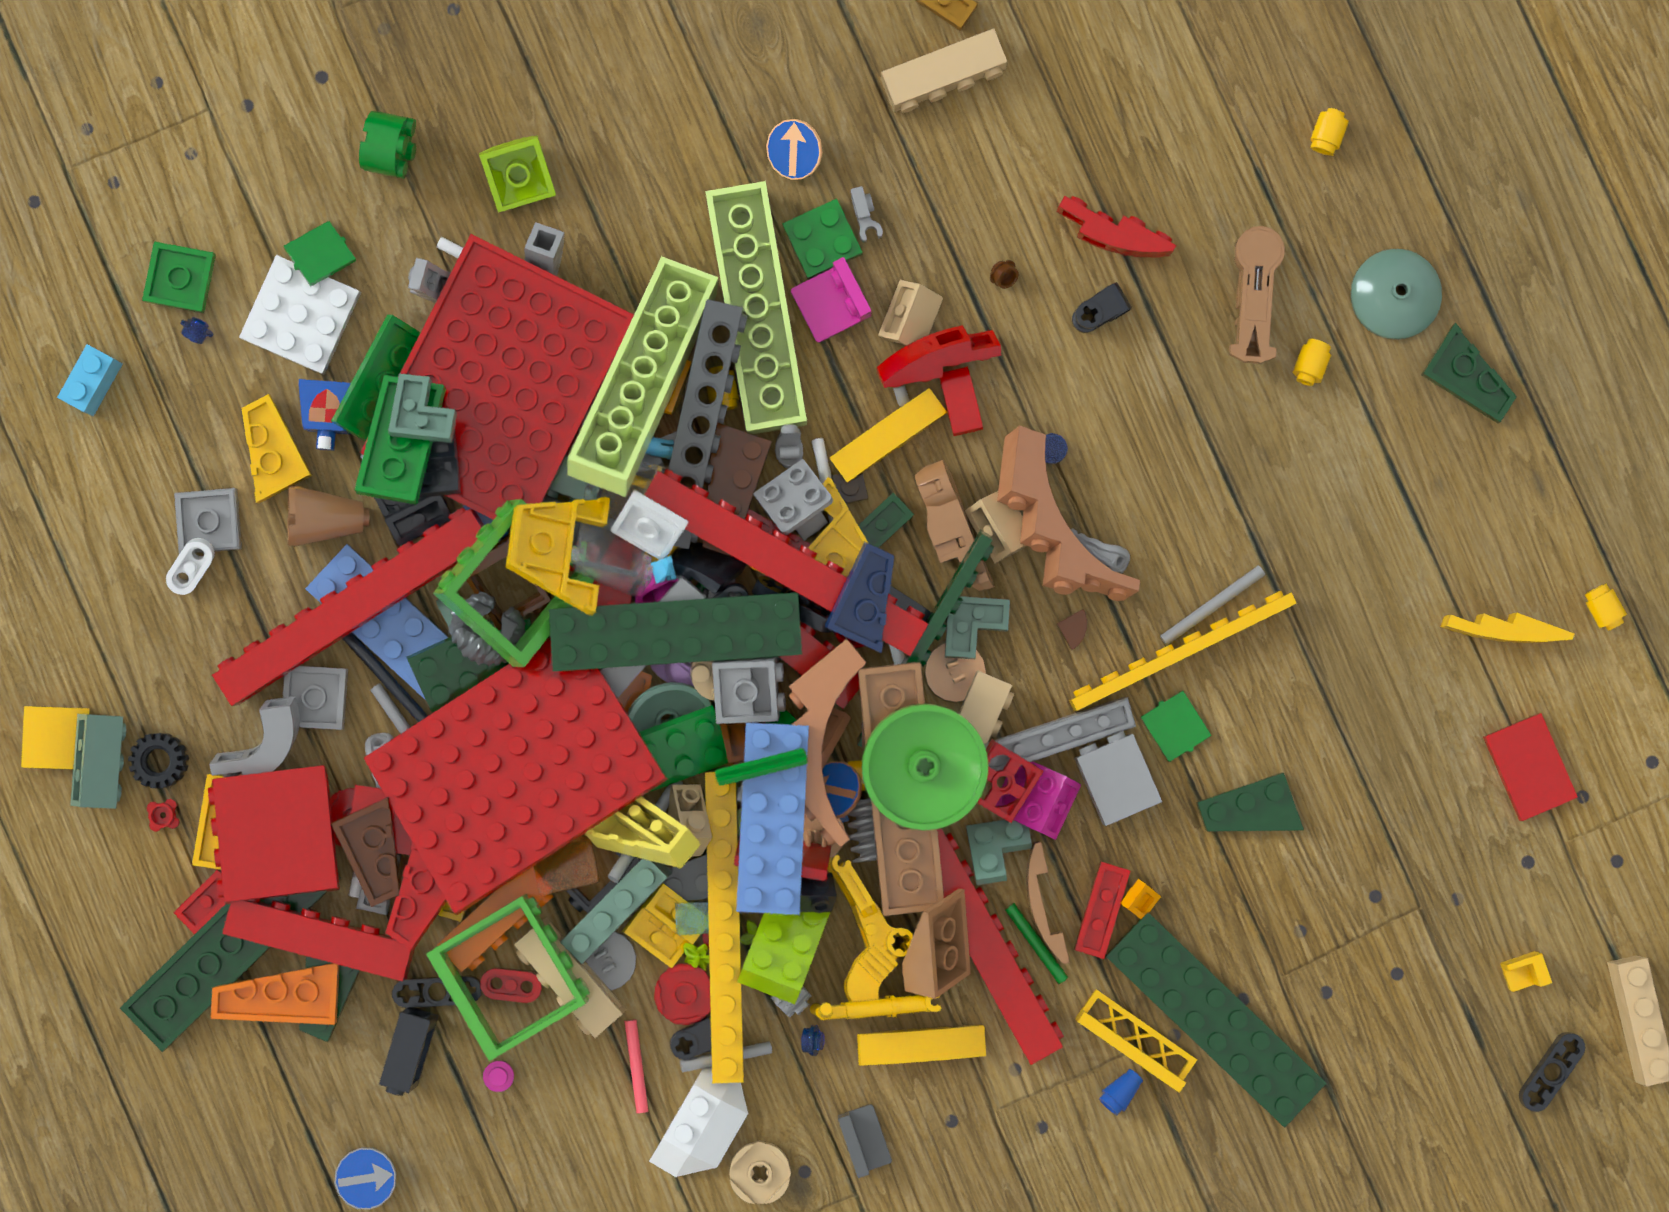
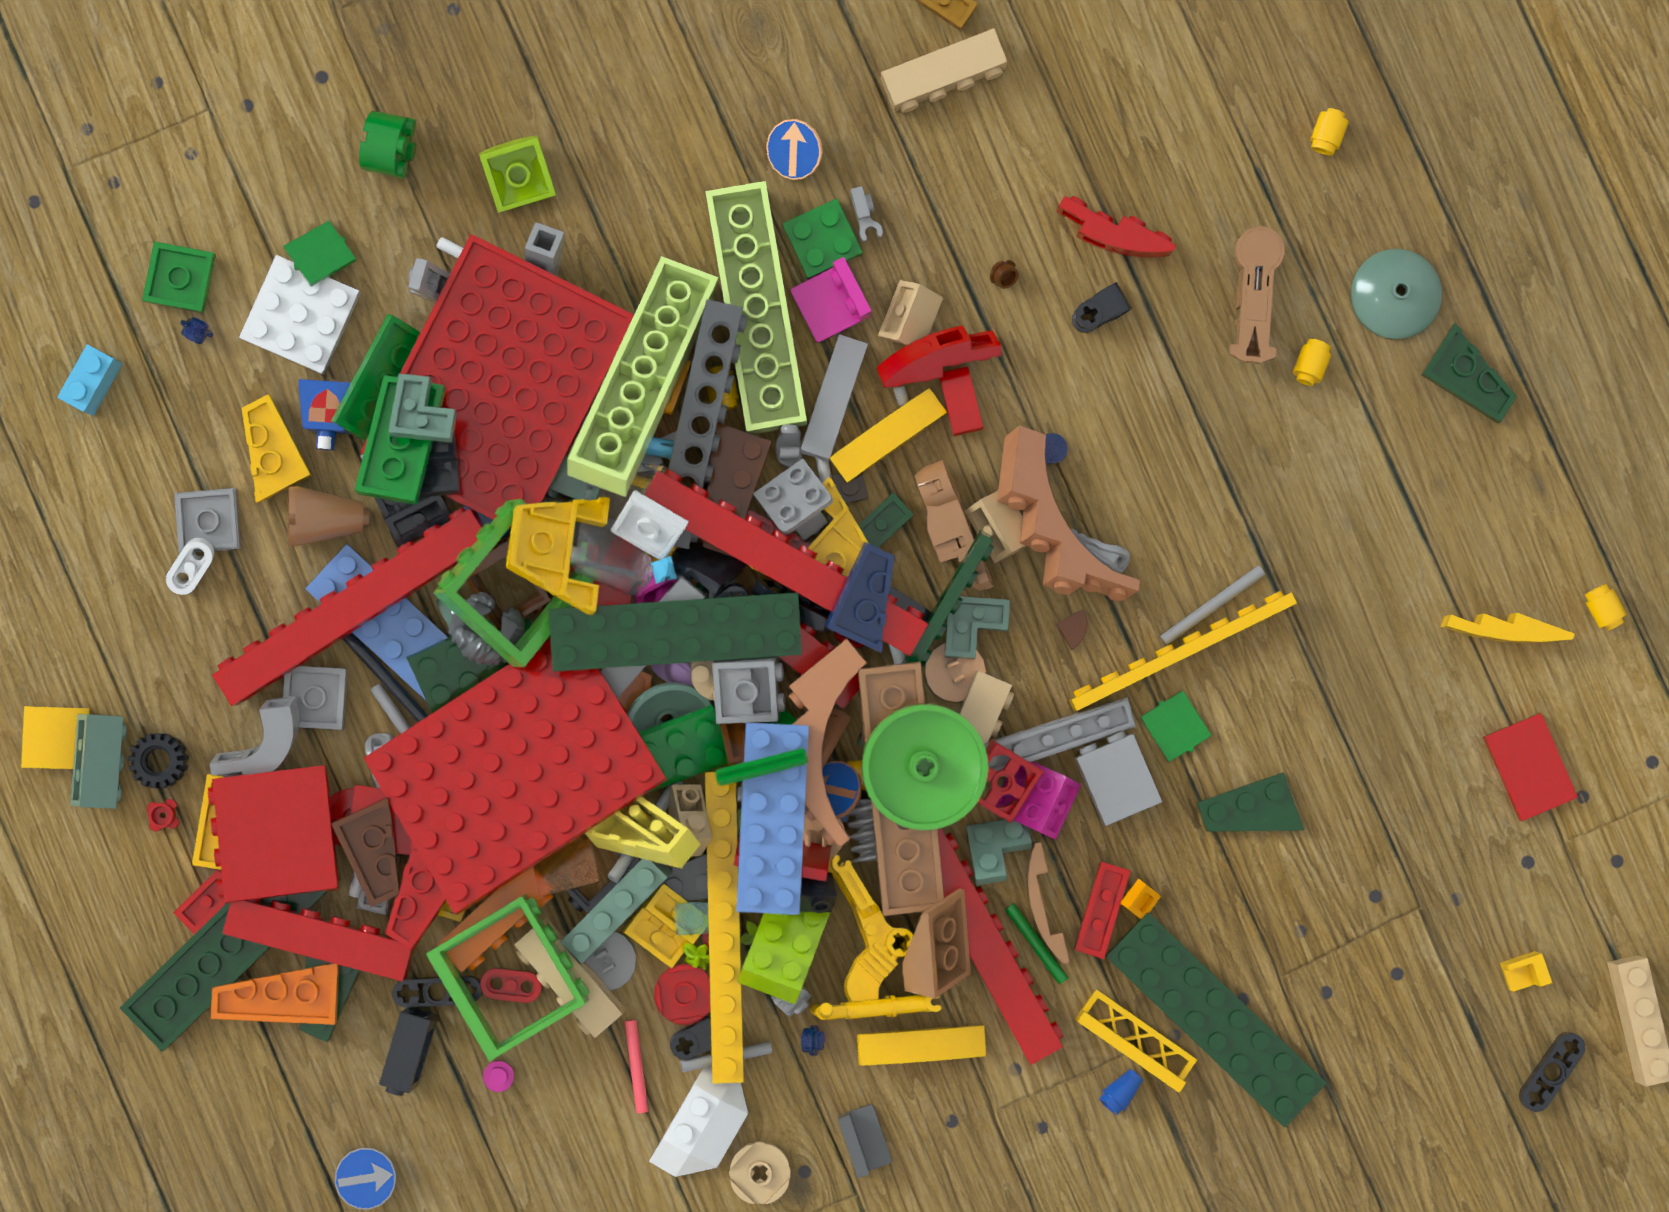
(833, 398): none -> light grey slope

